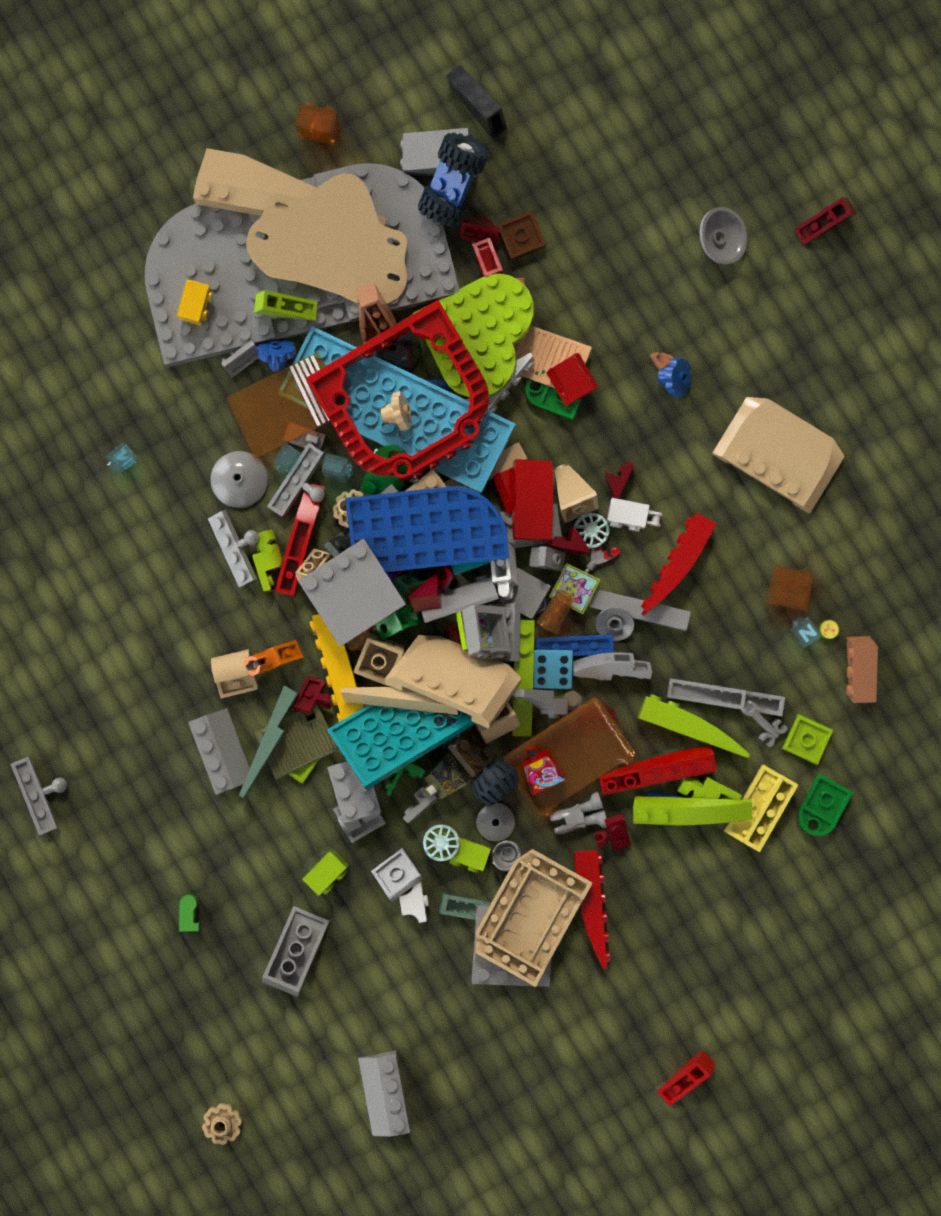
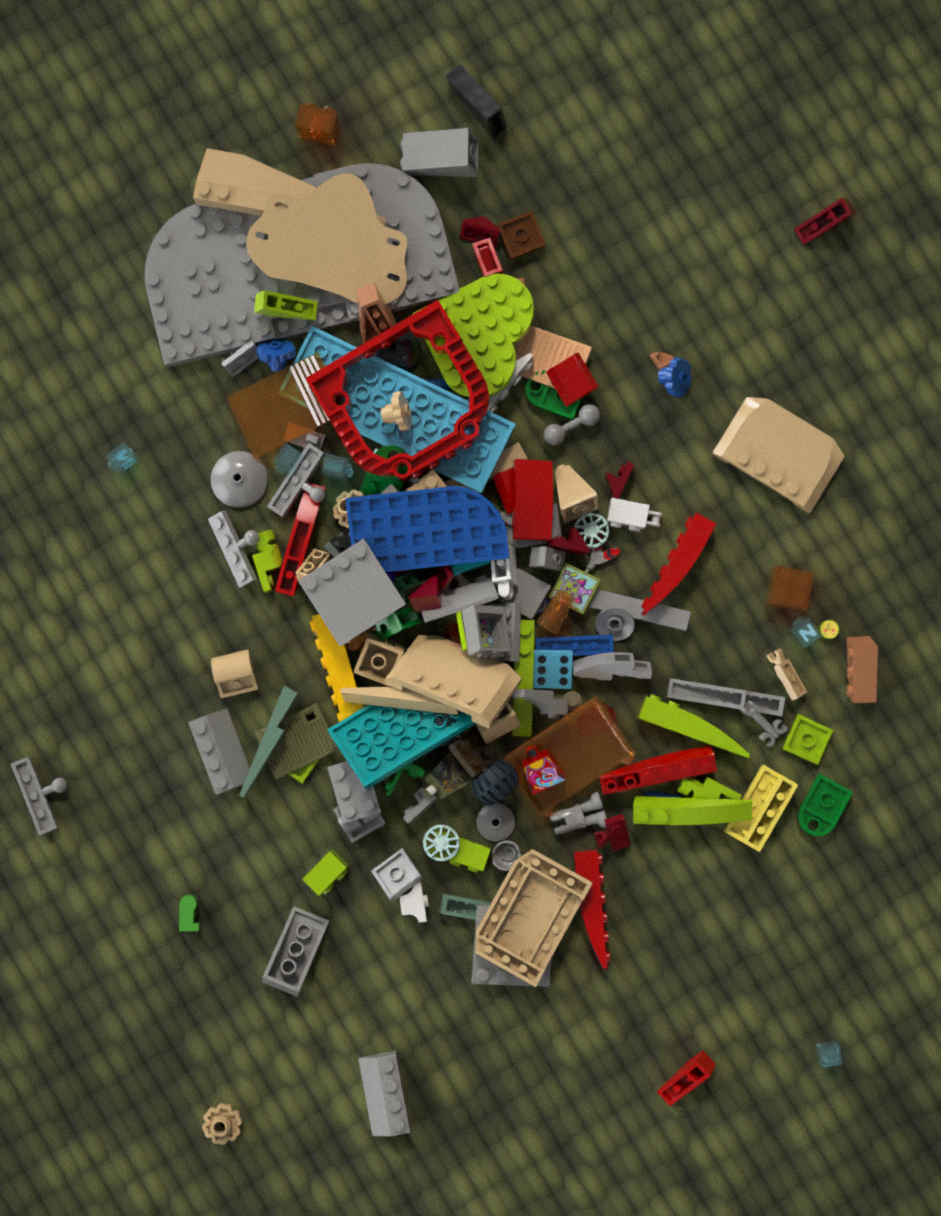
(194, 302): yellow brick -> none
(273, 658): orange plate -> none
(311, 695): dark red plate -> none
(459, 162): black plate -> none
(555, 434): none -> light grey piece
(723, 235): light grey dish -> none
(787, 674): none -> tan plate
(829, 1054): none -> clear light blue brick

